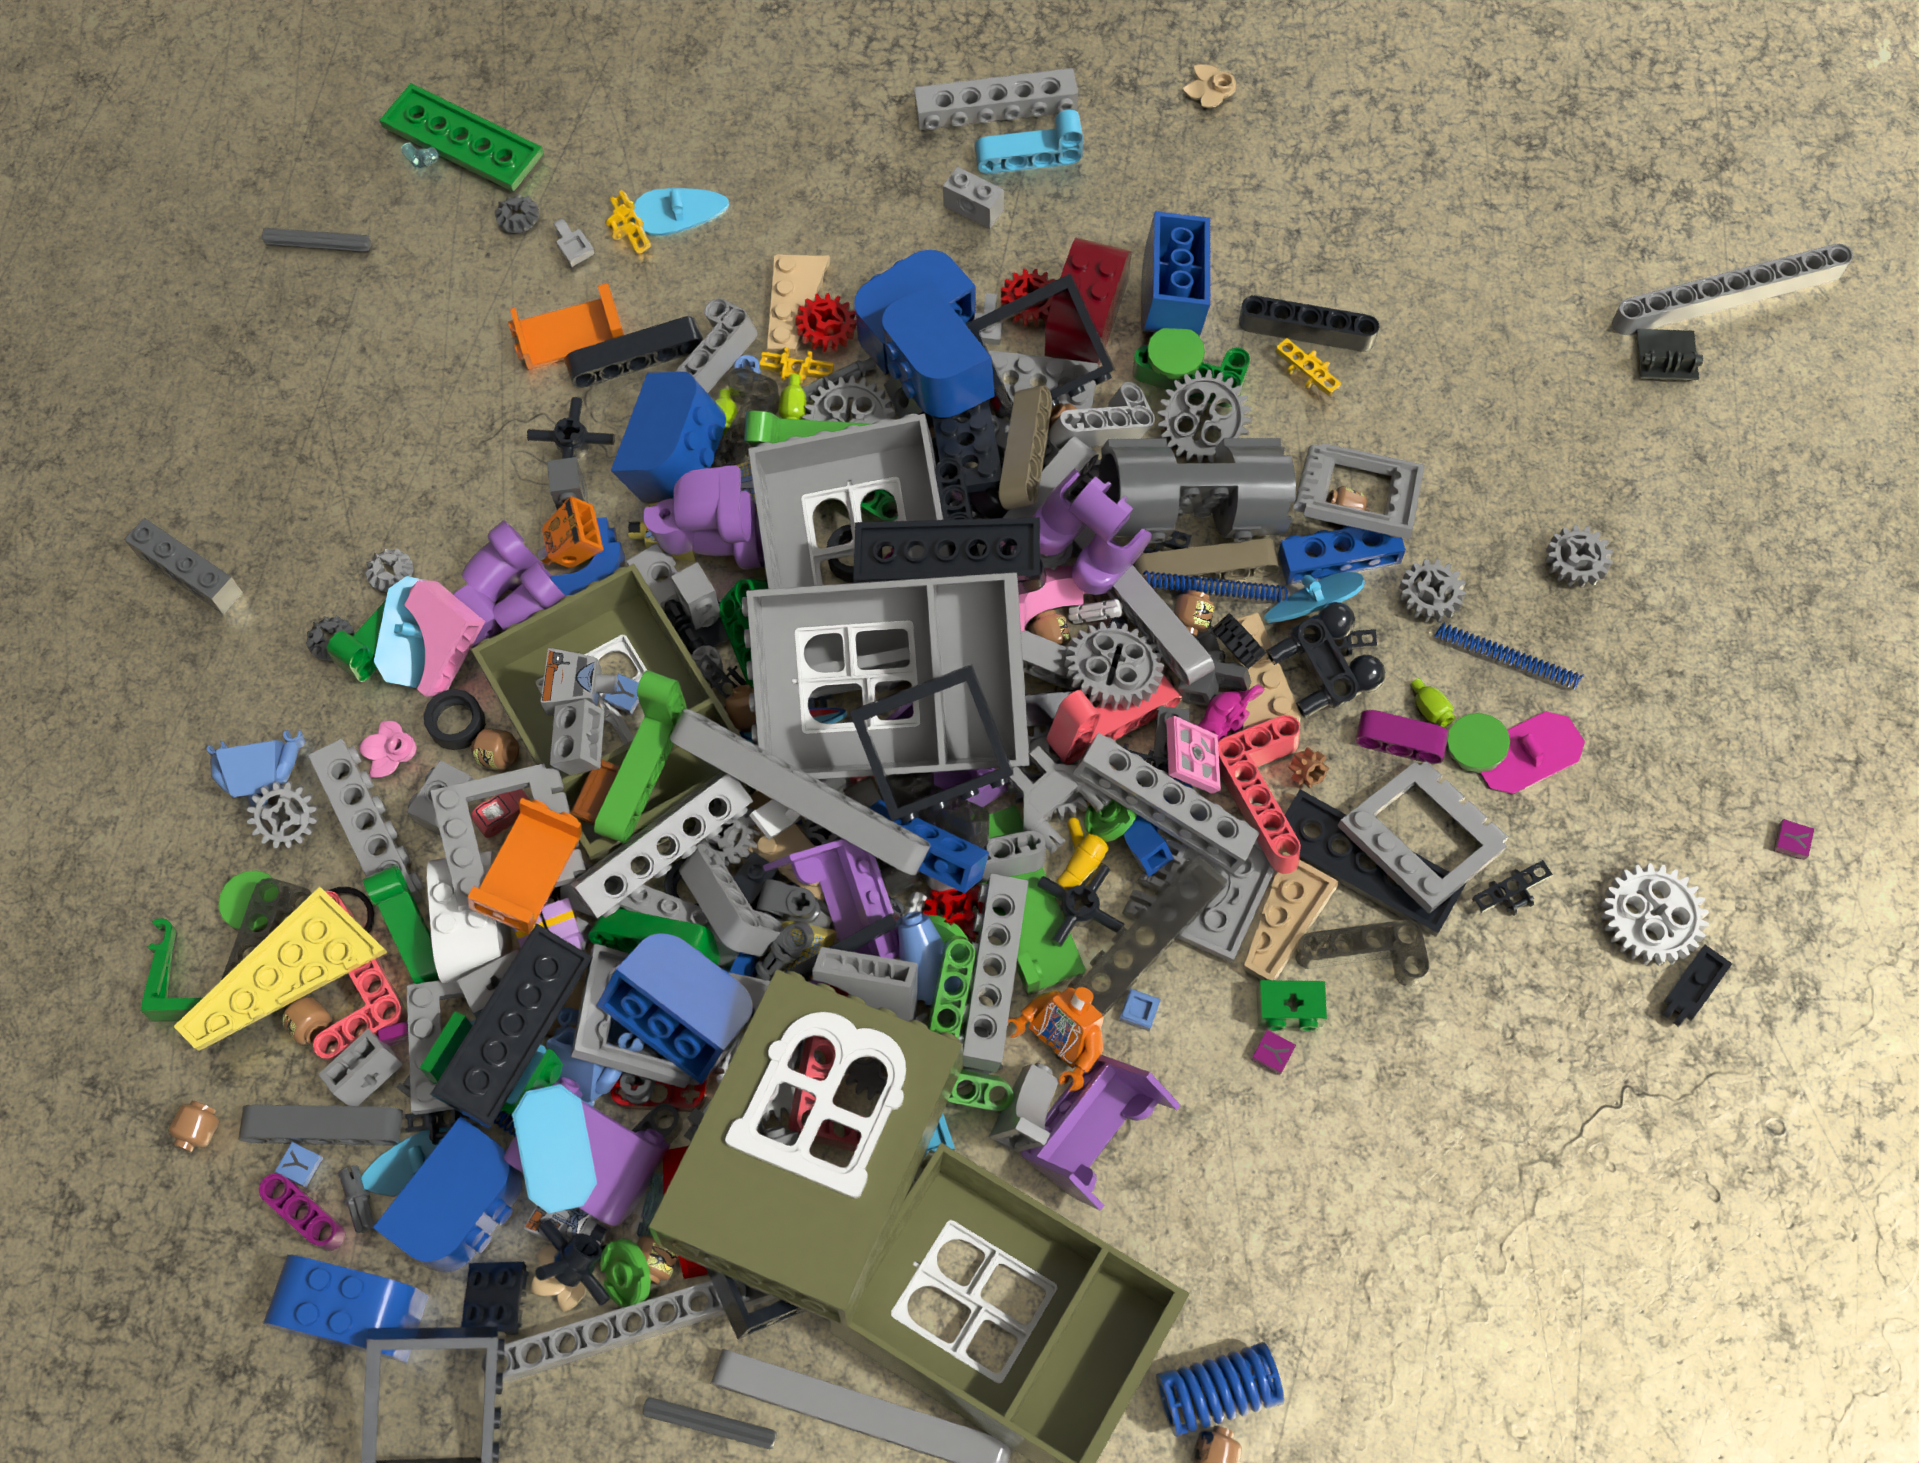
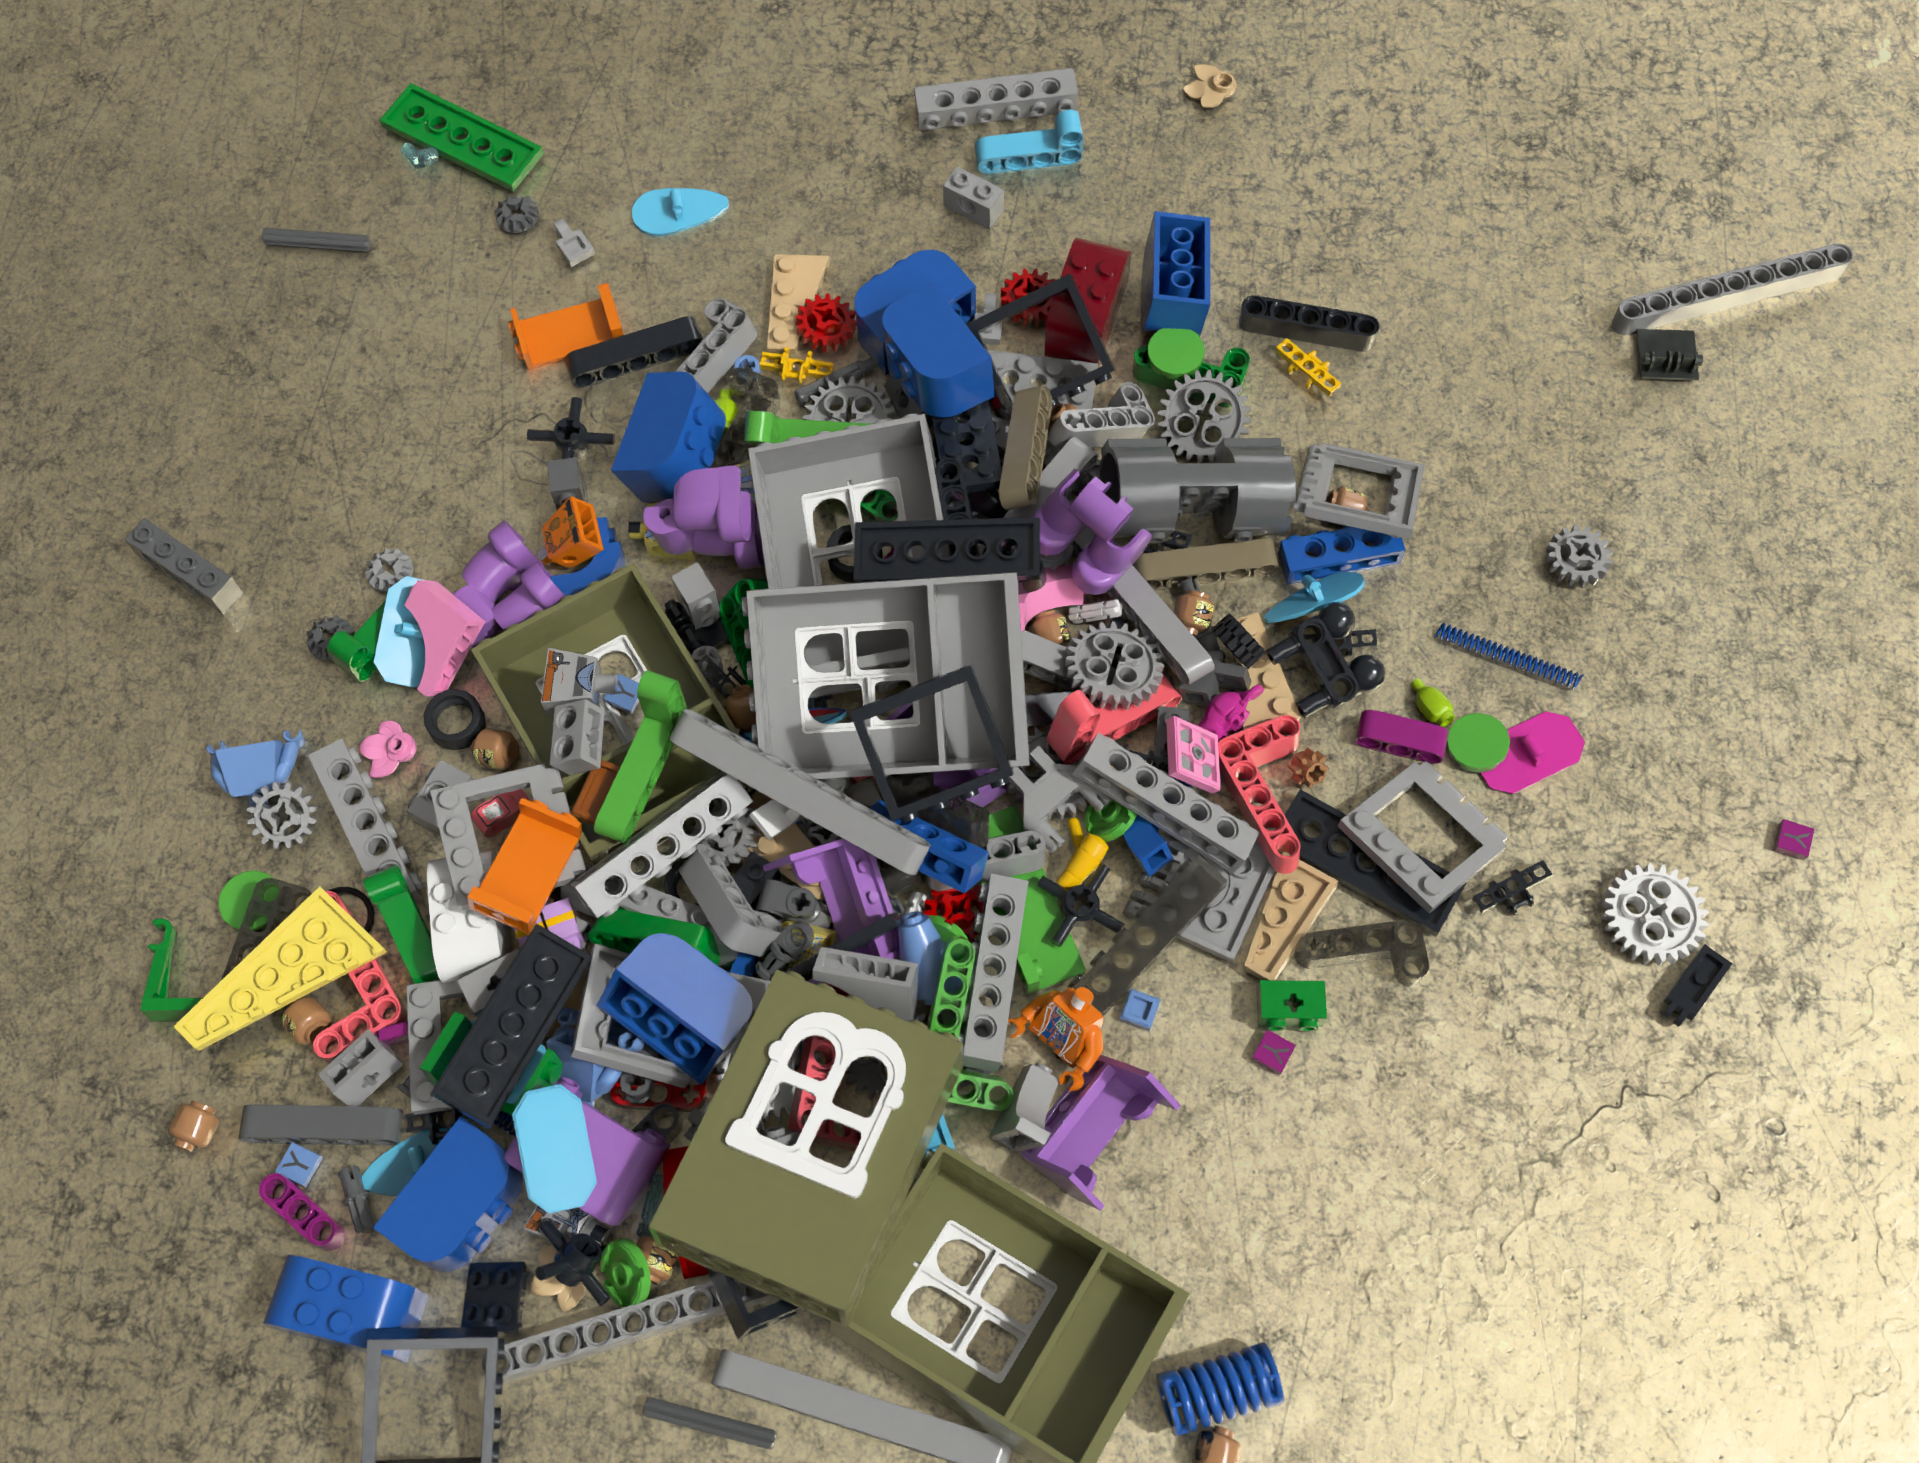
(628, 227): yellow piece -> none
(653, 564): light grey brick -> none
(792, 399): lime plant -> none
(1217, 588): blue piece -> none
(1430, 593): light grey gear -> none

